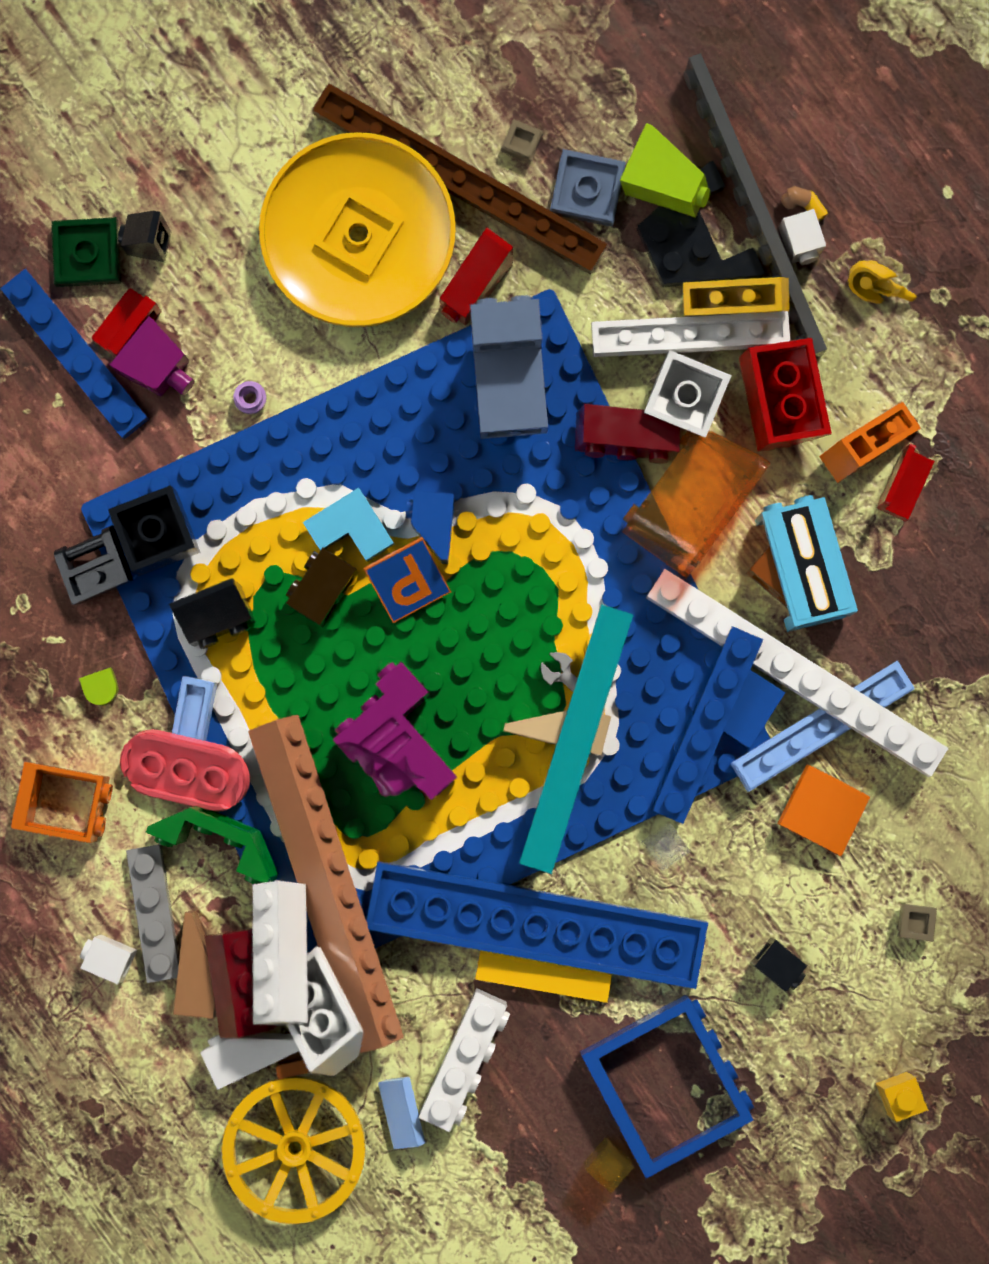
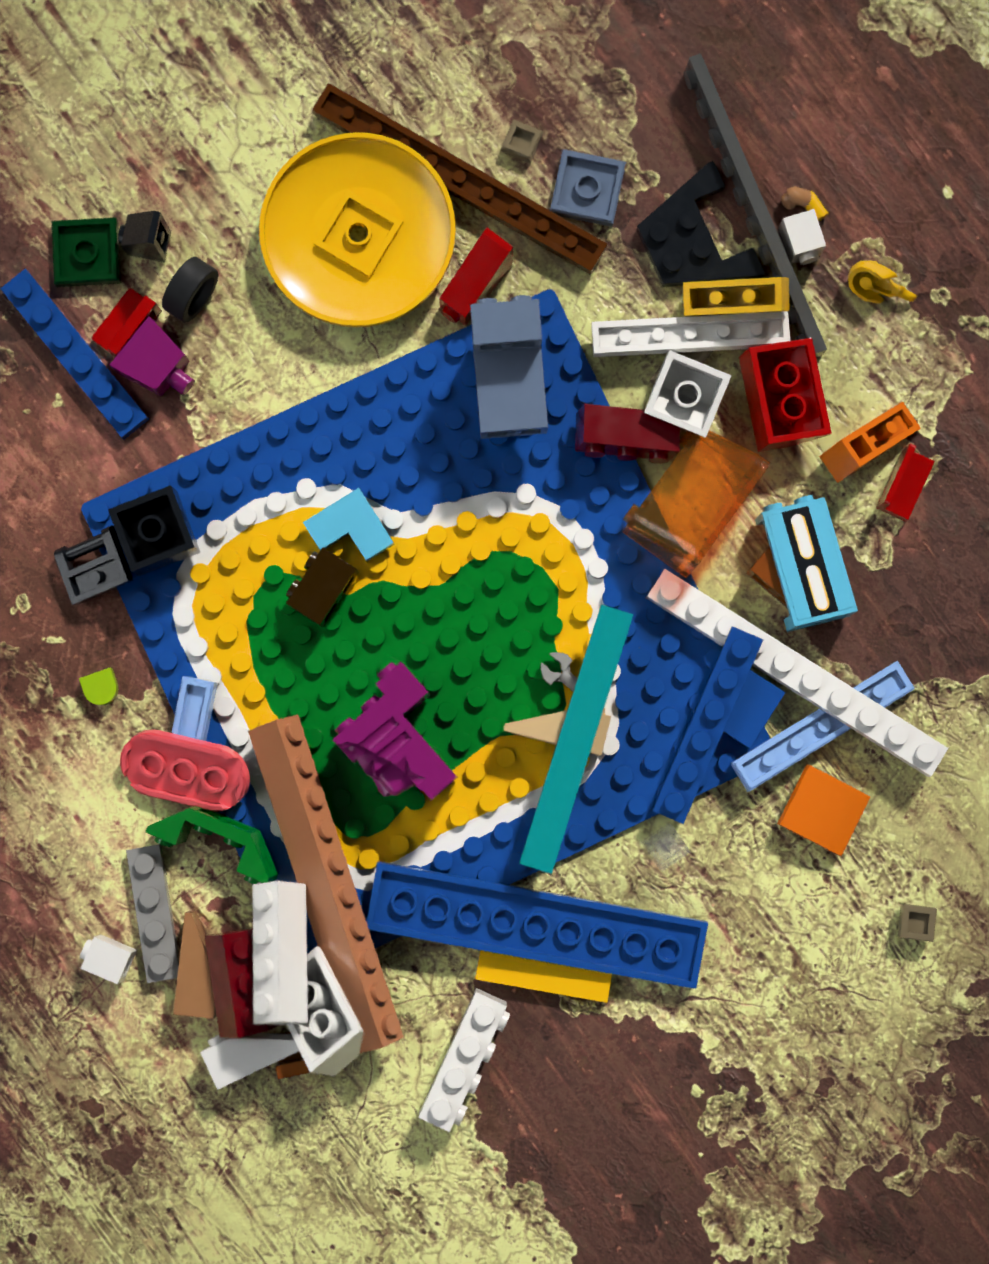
(28, 798): orange window -> none
(190, 289): none -> black tyre
(213, 613): black slope -> none
(246, 388): lavender plate -> none
(266, 1207): yellow wheel -> none
(401, 1113): light blue tile -> none
(407, 579): blue piece -> none
(432, 519): blue slope -> none
(608, 1165): clear yellow brick -> none
(664, 175): lime slope -> none
(724, 1070): blue window -> none
(779, 965): black brick -> none
(901, 1096): yellow brick -> none

